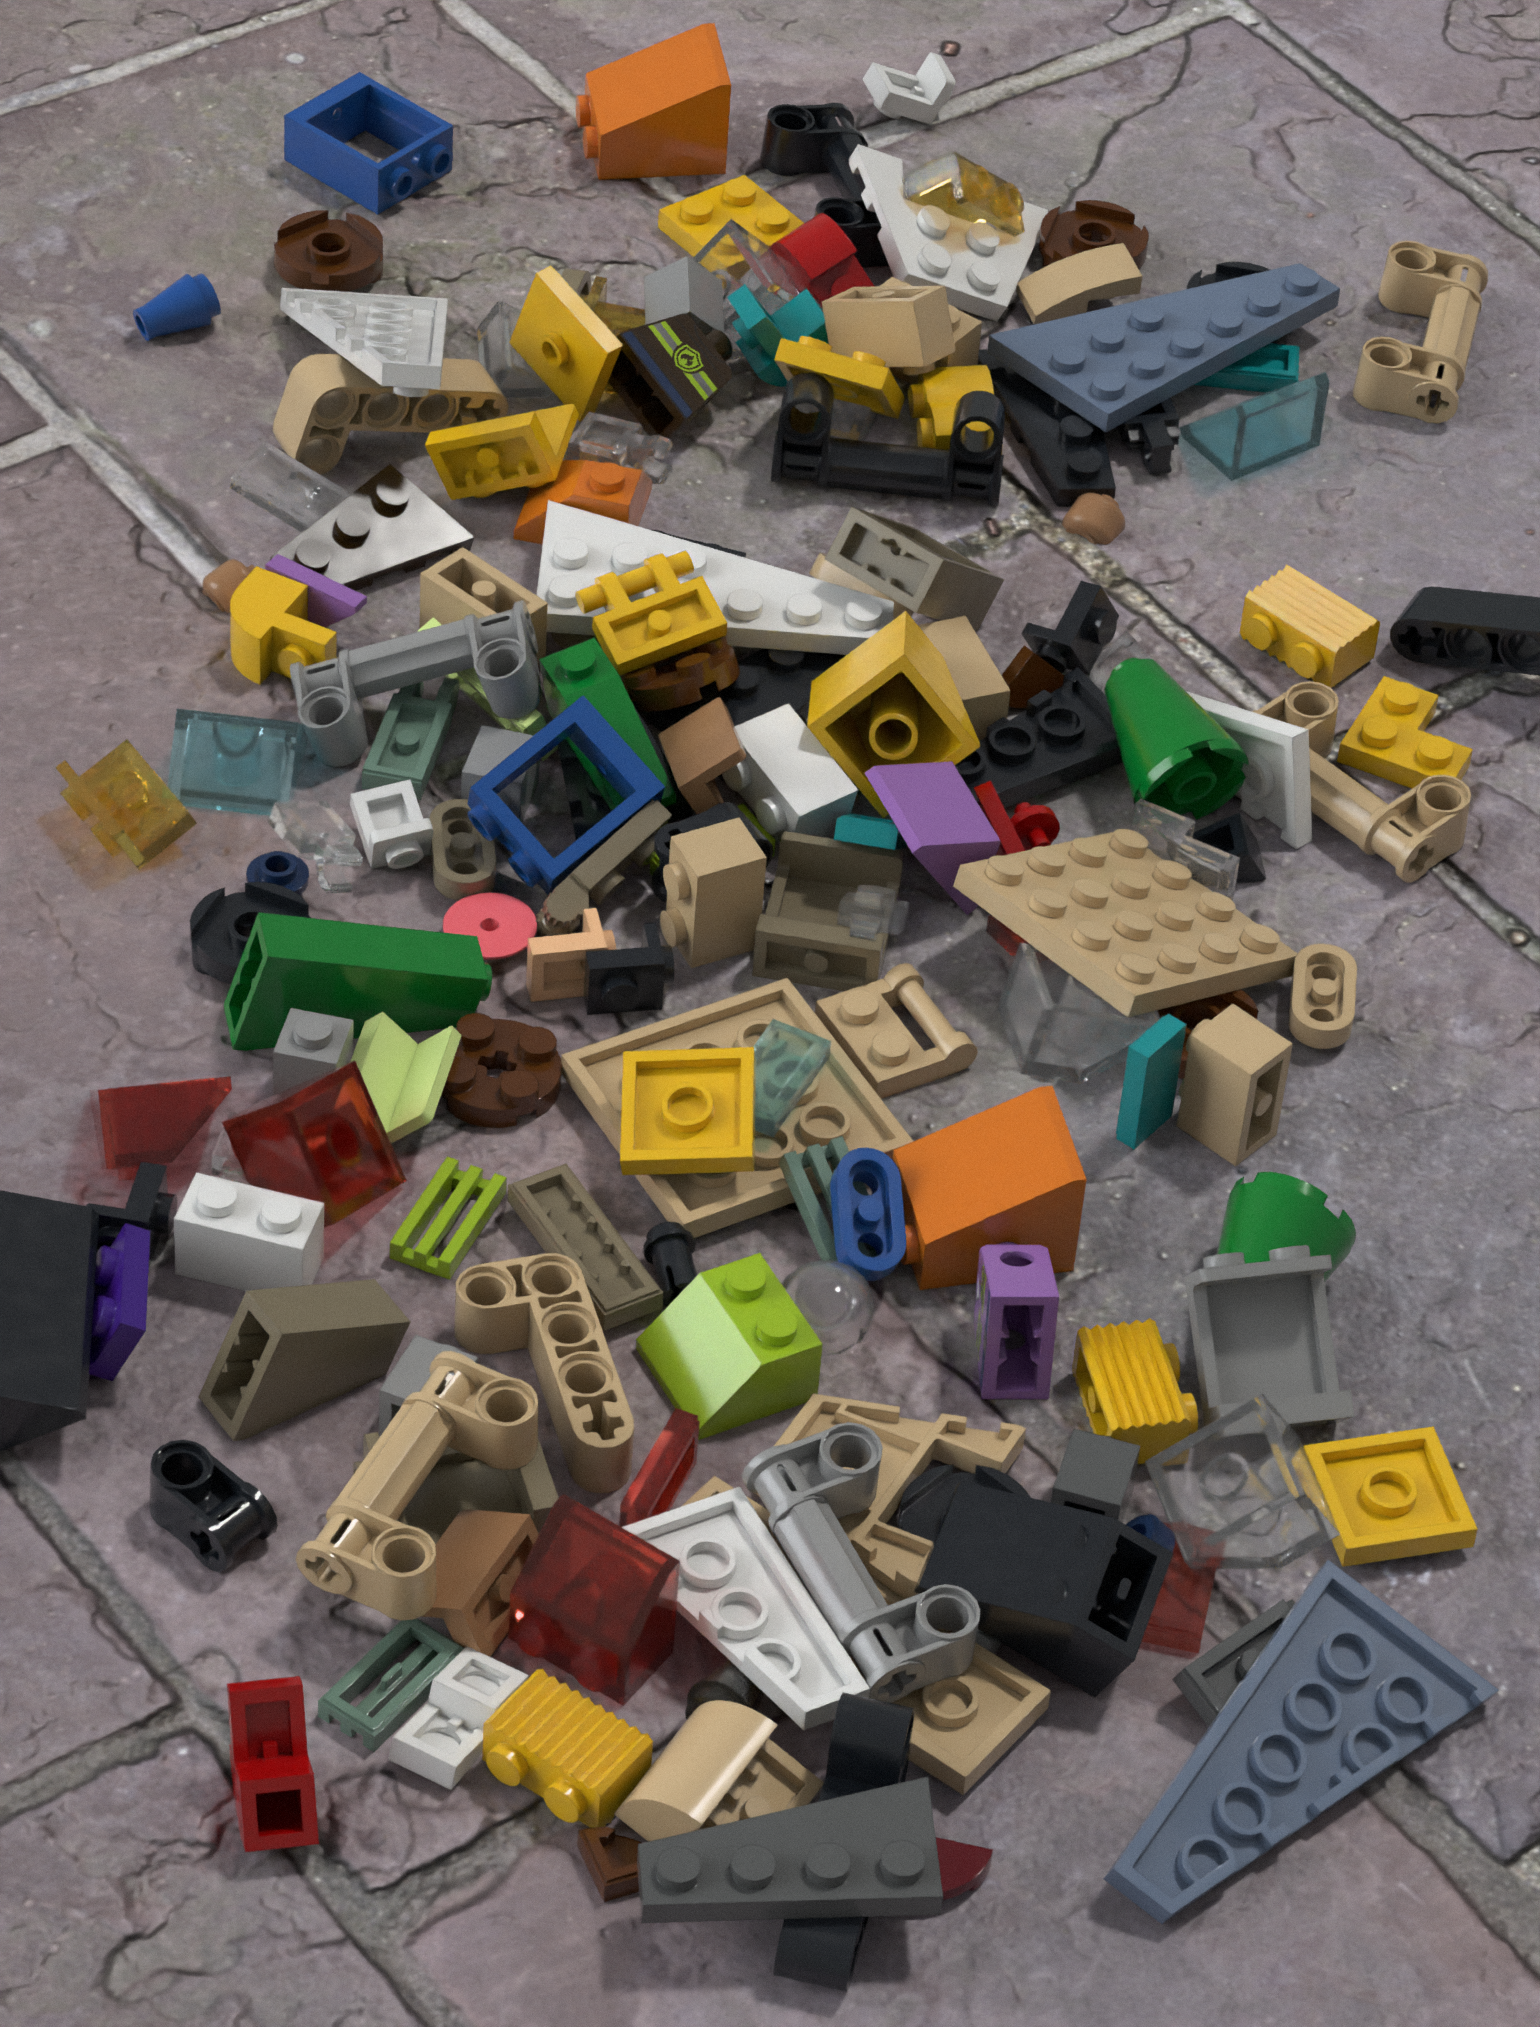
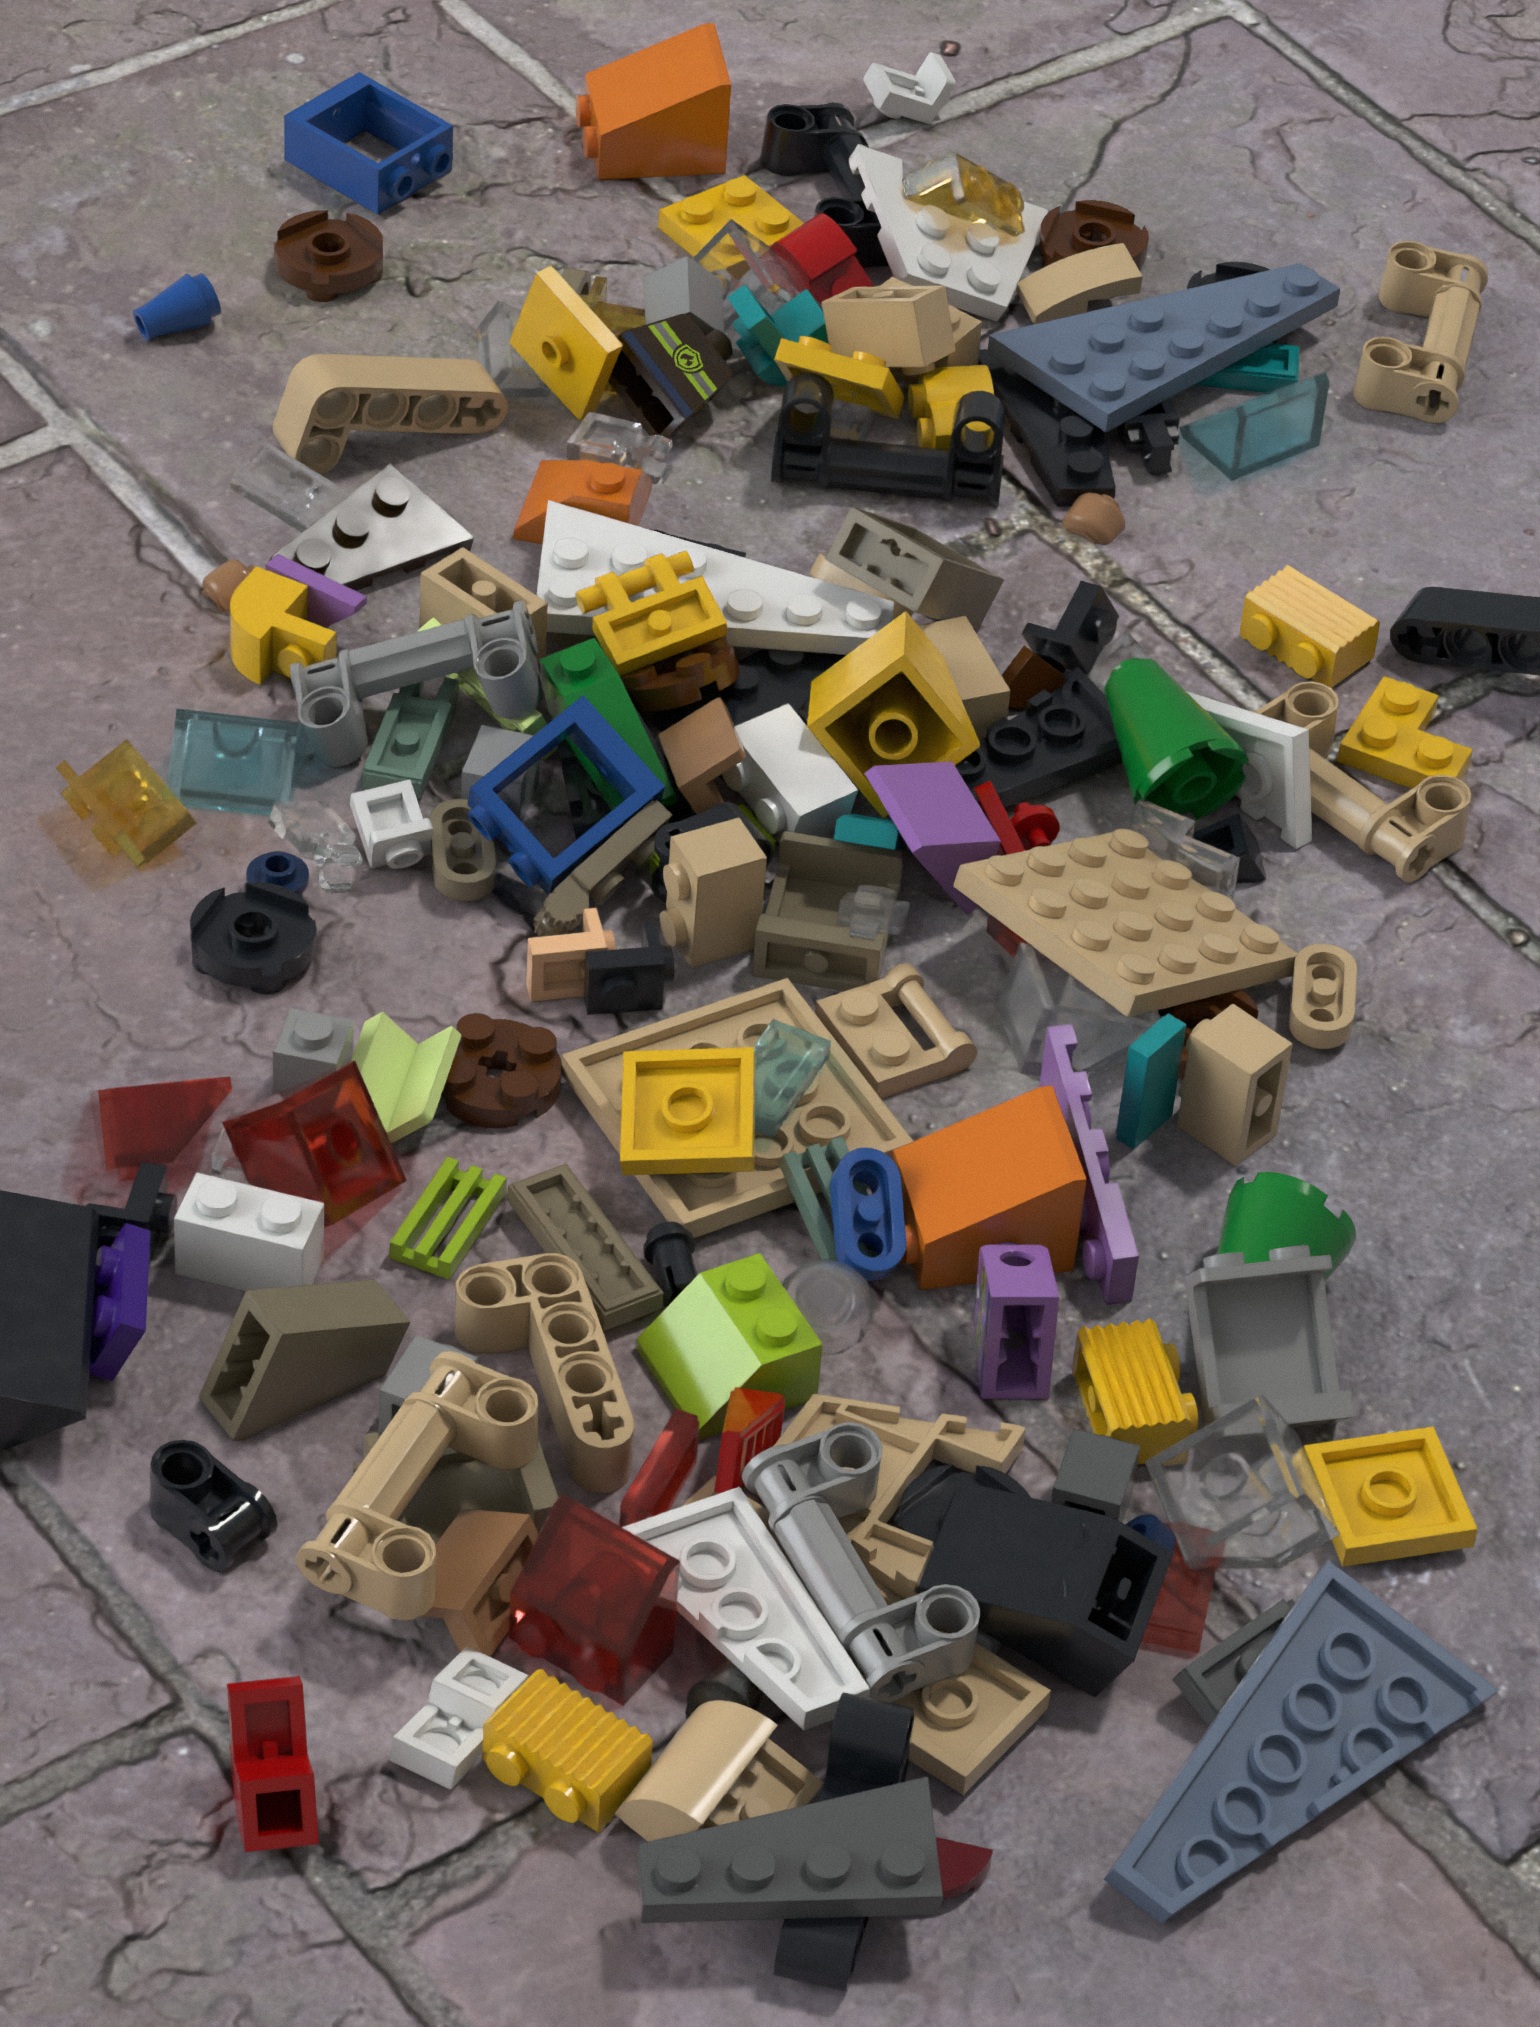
(352, 974): green slope -> none
(381, 1710): sand green tile -> none
(383, 335): white wing -> none
(497, 921): coral piece -> none
(502, 452): yellow bracket -> none
(610, 1861): reddish brown tile -> none
(749, 1428): none -> red slope
(1104, 1227): none -> medium lavender wing

